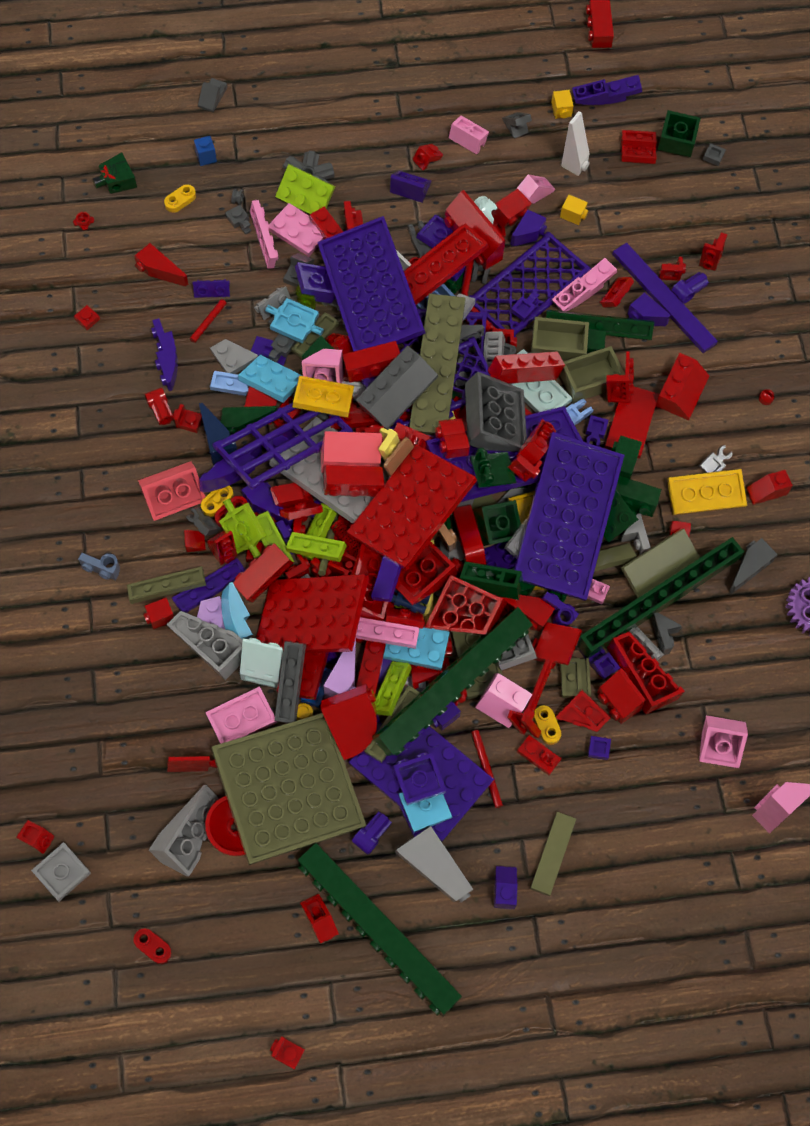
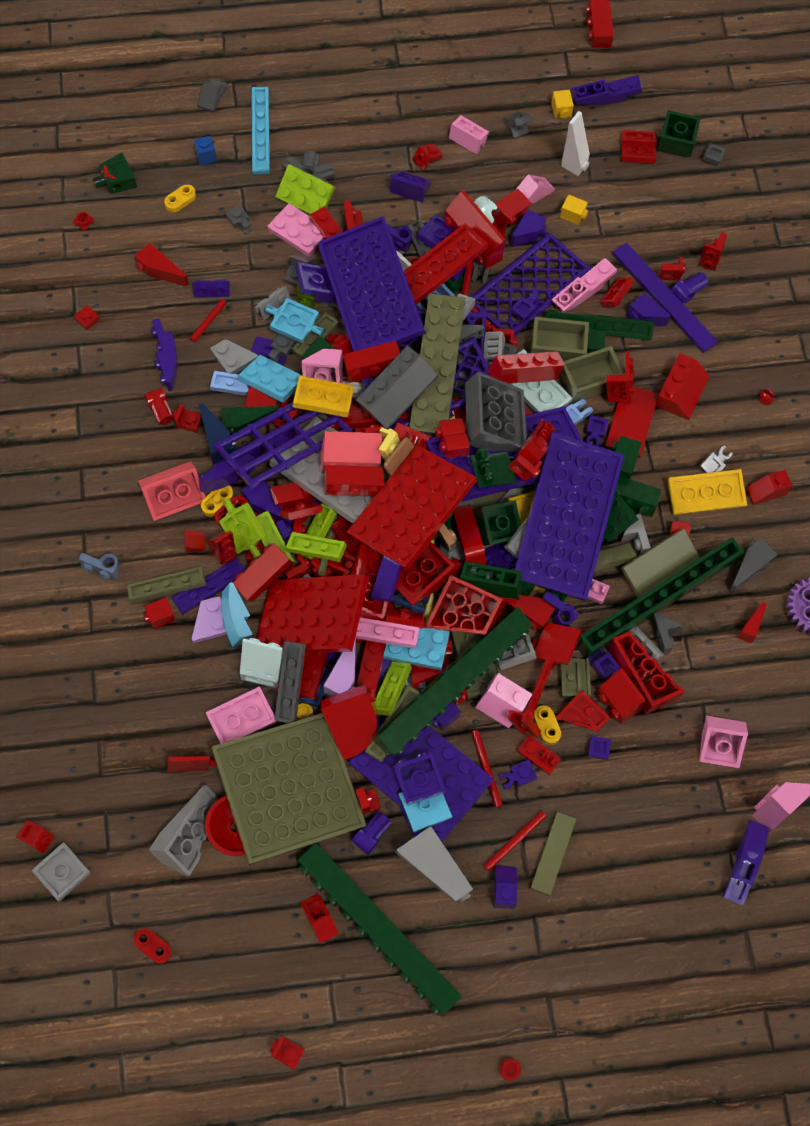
(203, 523): dark grey plate -> none
(213, 644): light grey wedge -> none
(237, 196): dark grey bush -> none
(260, 131): none -> medium azure tile
(262, 230): bright pink plate -> none
(368, 800): none -> red bracket
(397, 236): none -> dark purple plate
(510, 1069): none -> red plate
(514, 841): none -> red bar
(520, 773): none -> dark purple plate
(747, 862): none -> dark purple slope
(751, 628): none -> red slope

